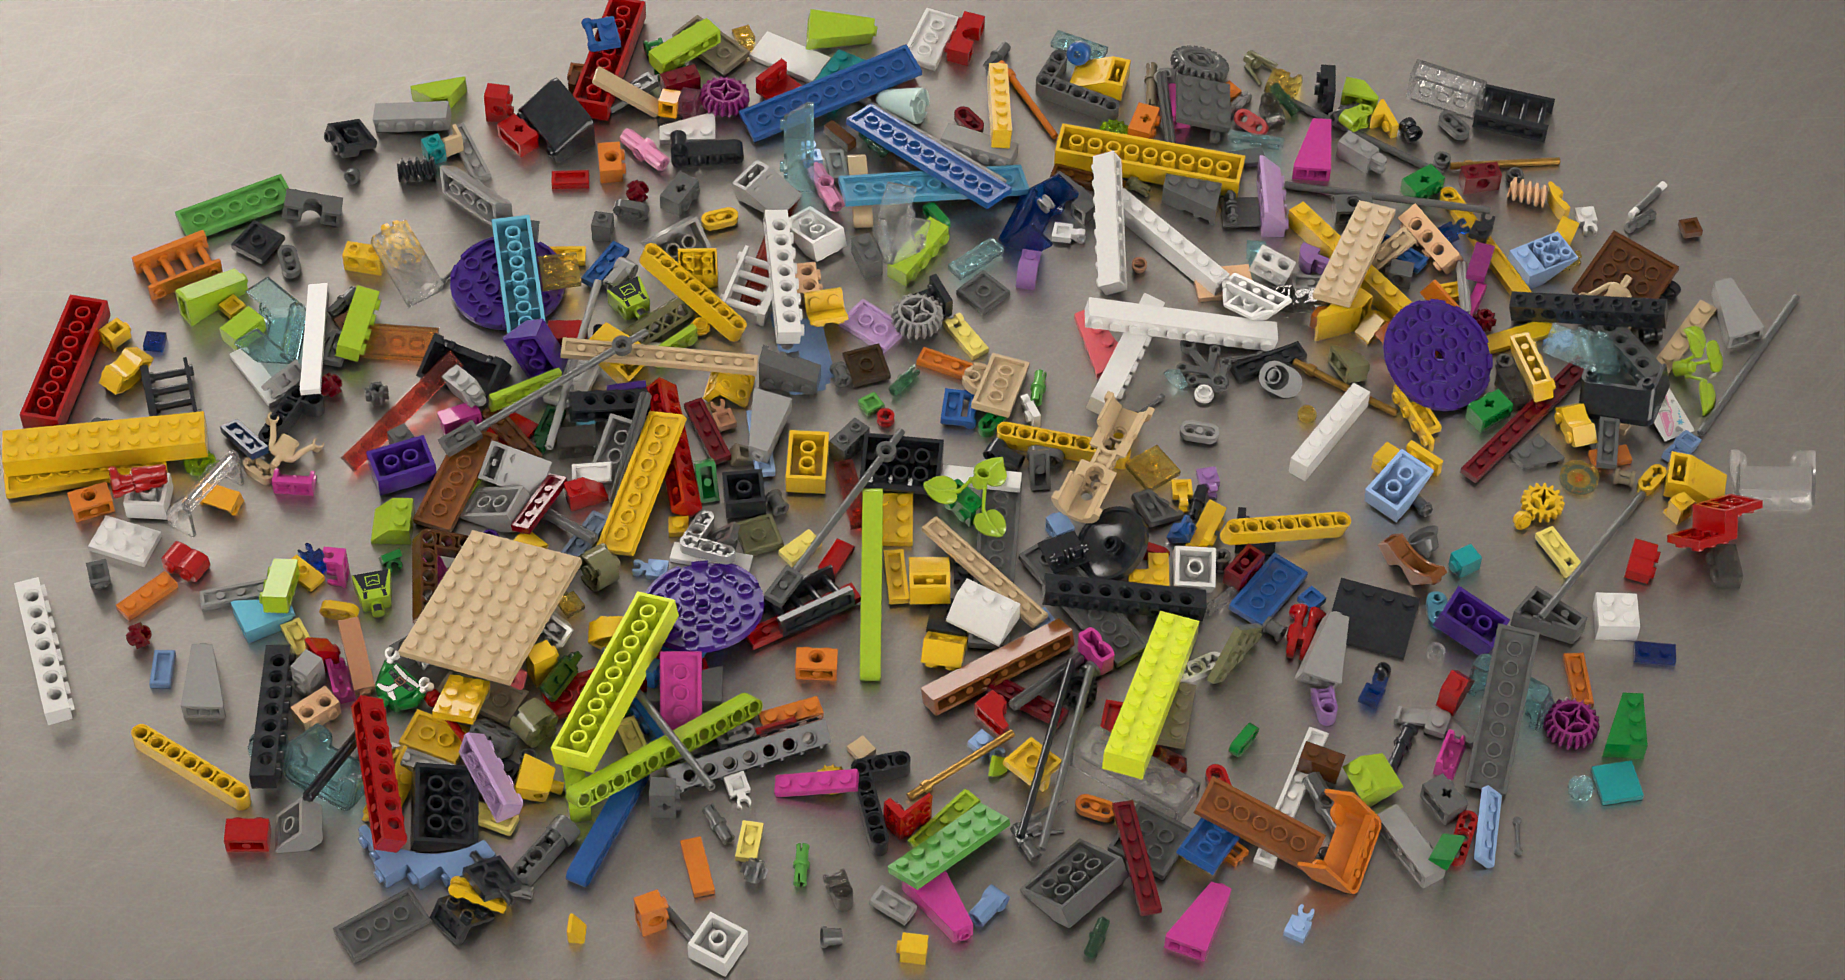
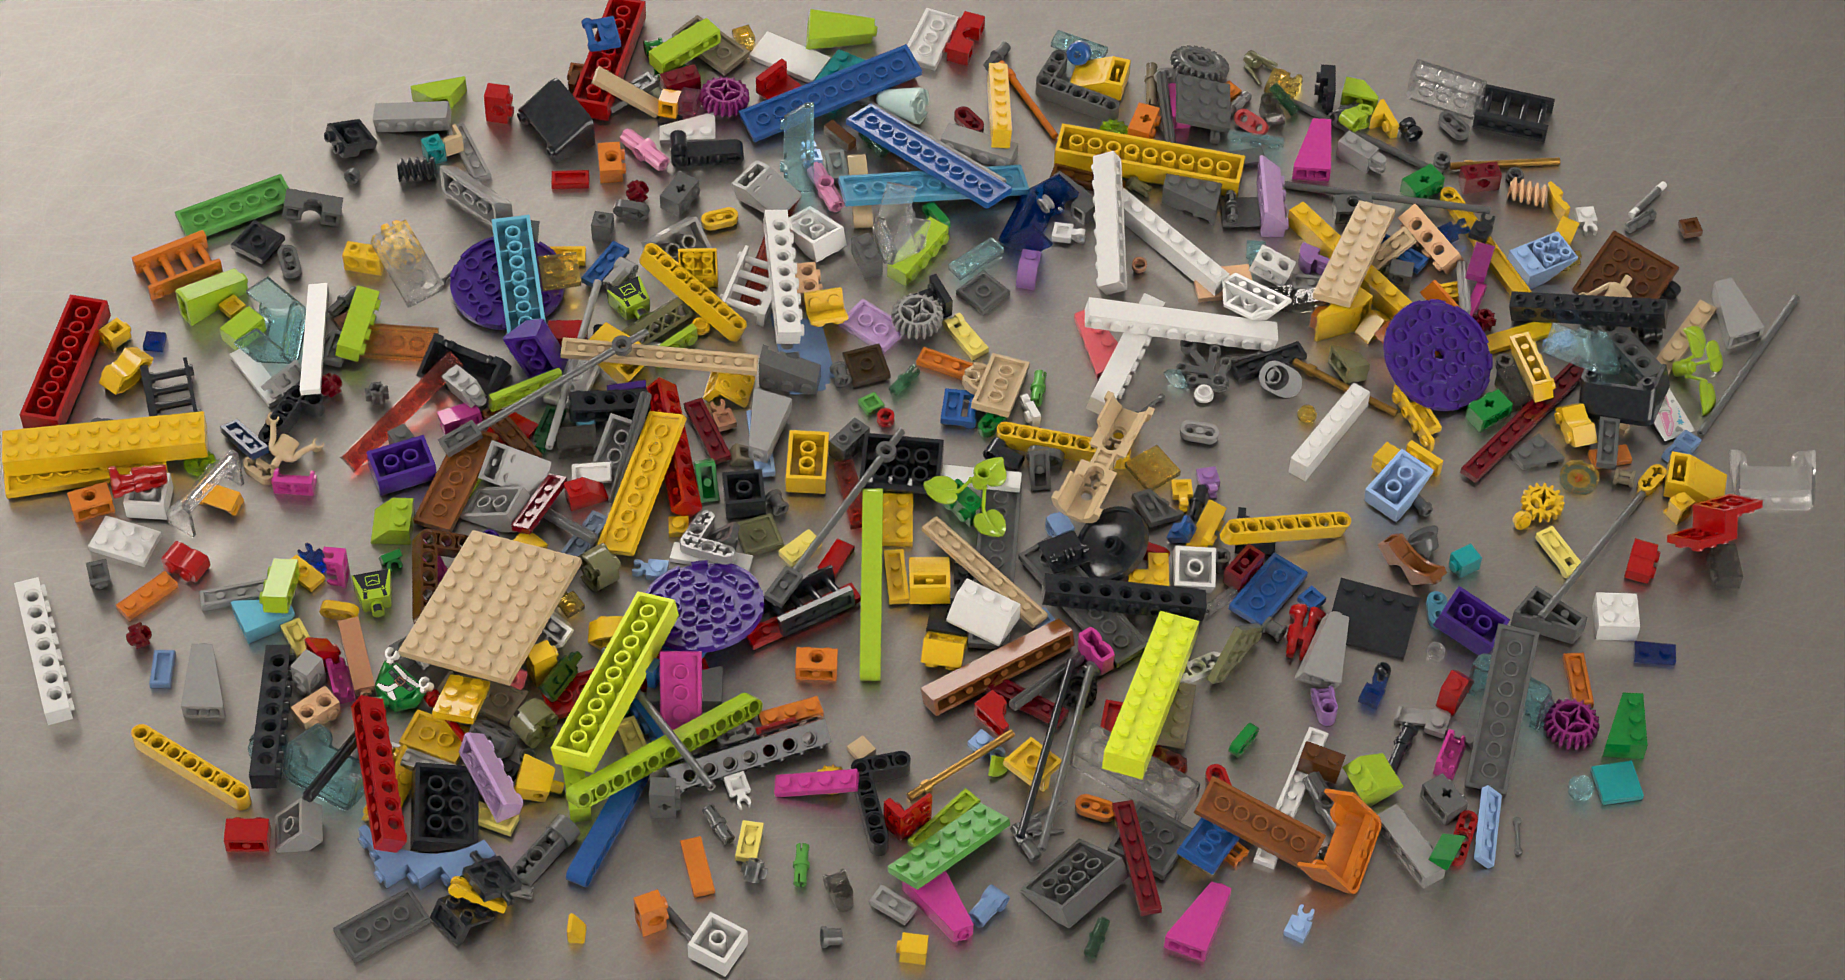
(518, 135): red brick -> none

